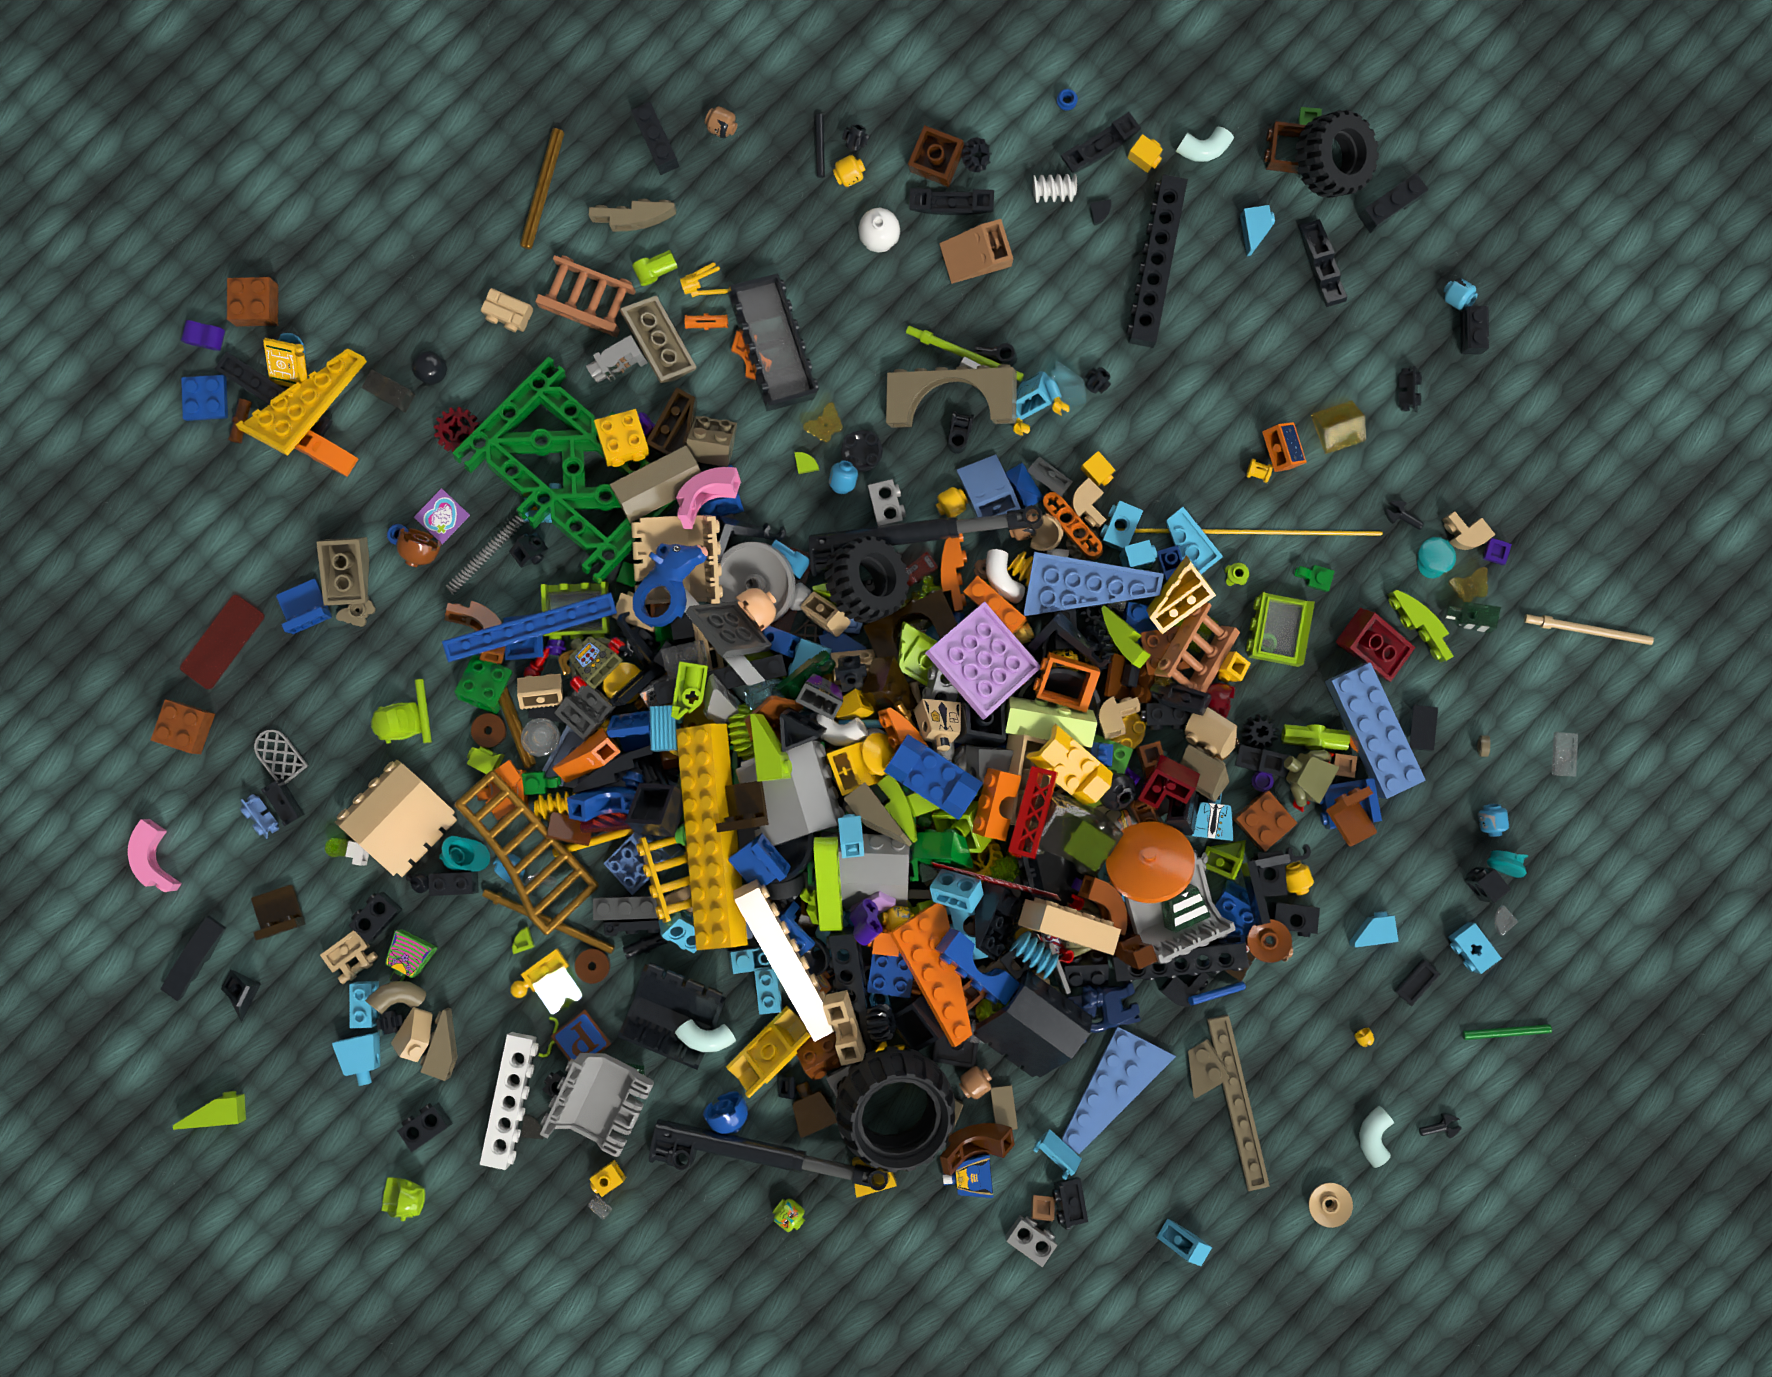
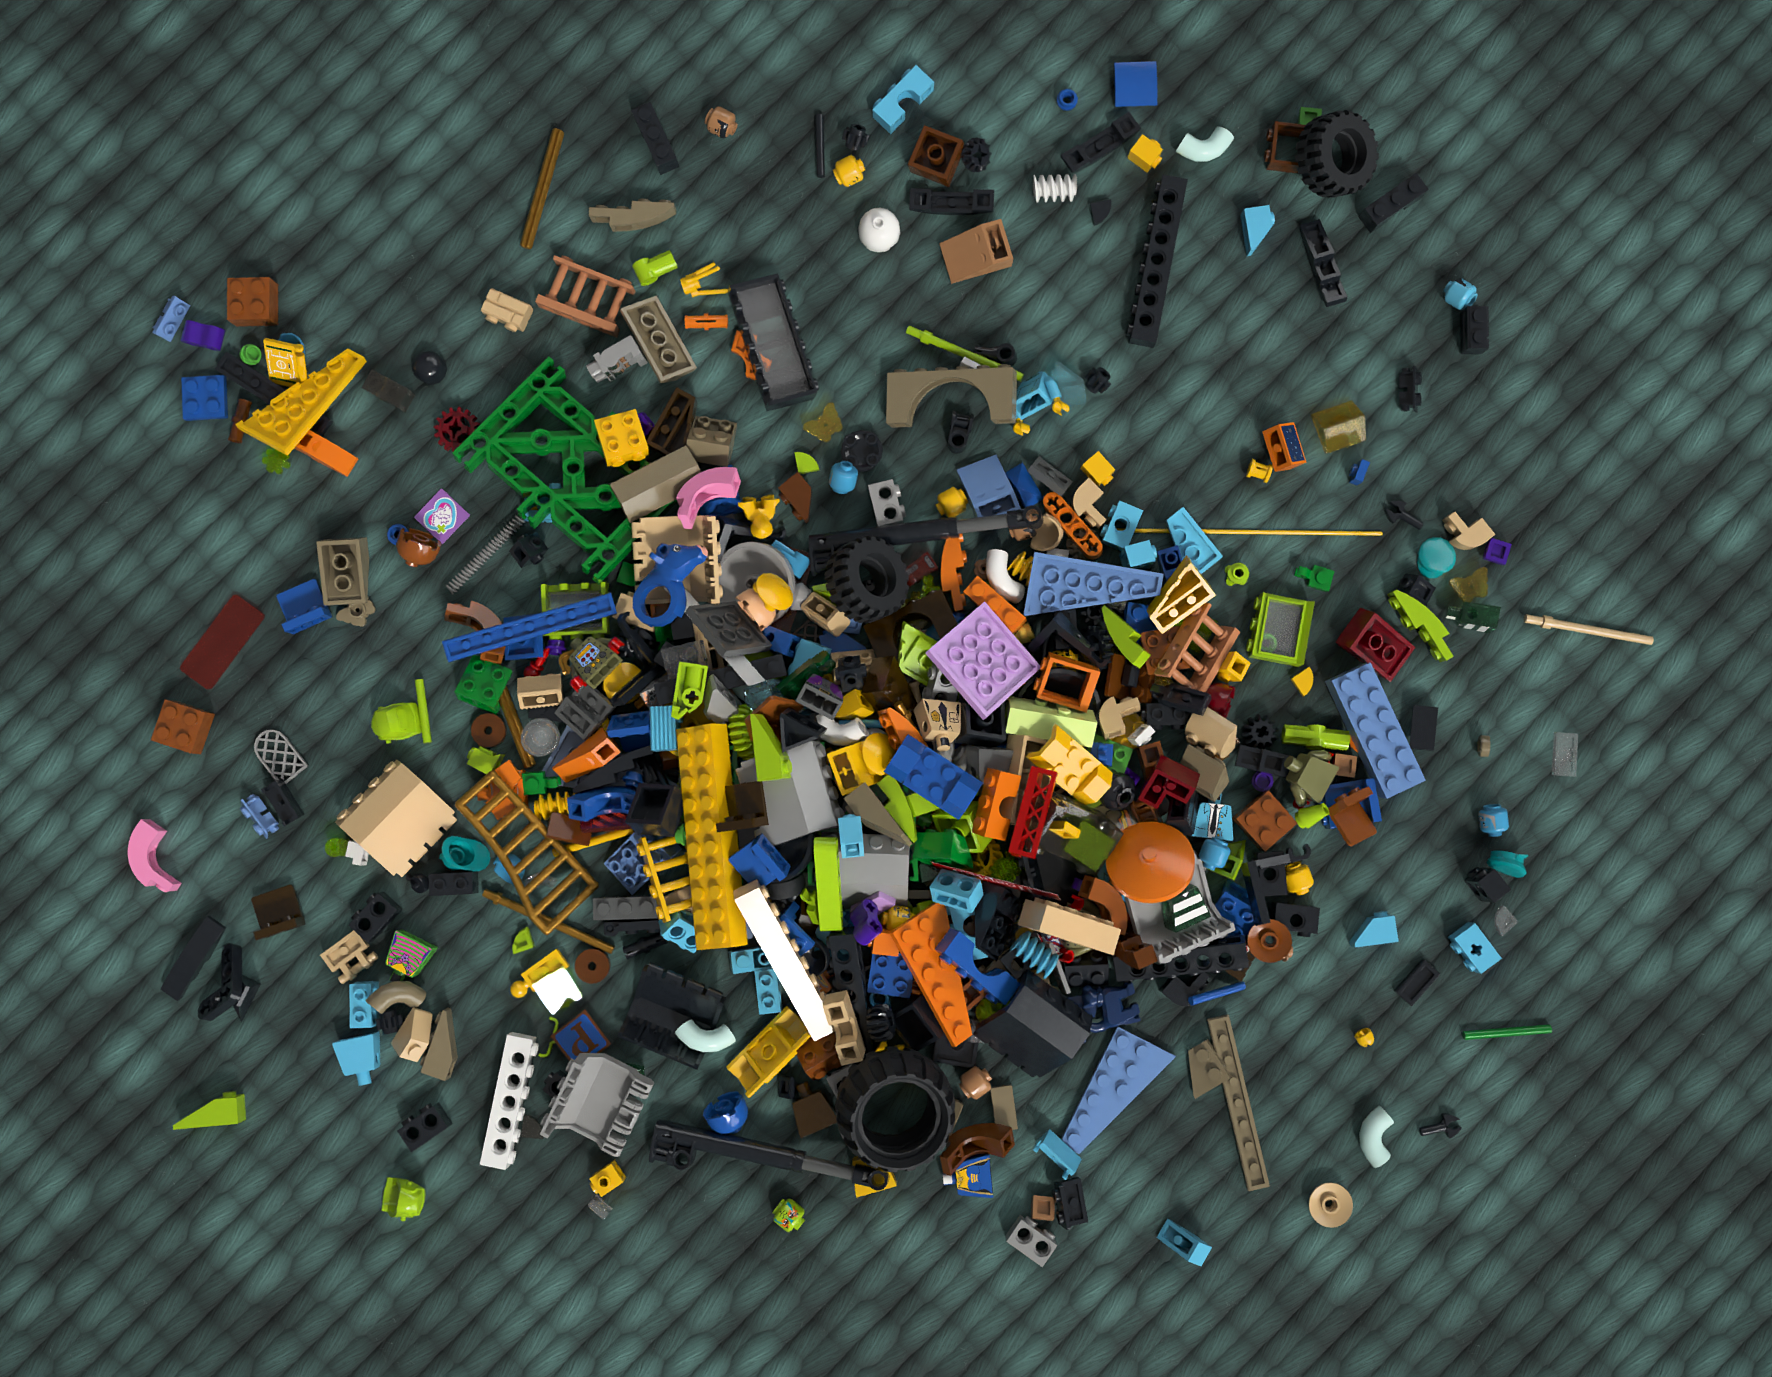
(173, 315): none -> medium blue hinge
(230, 985): none -> black beam
(250, 354): none -> bright green plate
(276, 461): none -> clear neon green plant
(760, 514): none -> yellow animal
(773, 592): none -> yellow dish
(798, 495): none -> reddish brown slope
(914, 85): none -> medium azure arch
(1065, 829): none -> yellow tile
(1135, 84): none -> blue slope
(1141, 735): none -> white plate
(1214, 853): none -> dark azure head
(1303, 681): none -> yellow tile
(1309, 816): none -> lime cone
(1358, 472): none -> blue plate
(1416, 587): none -> black bracket

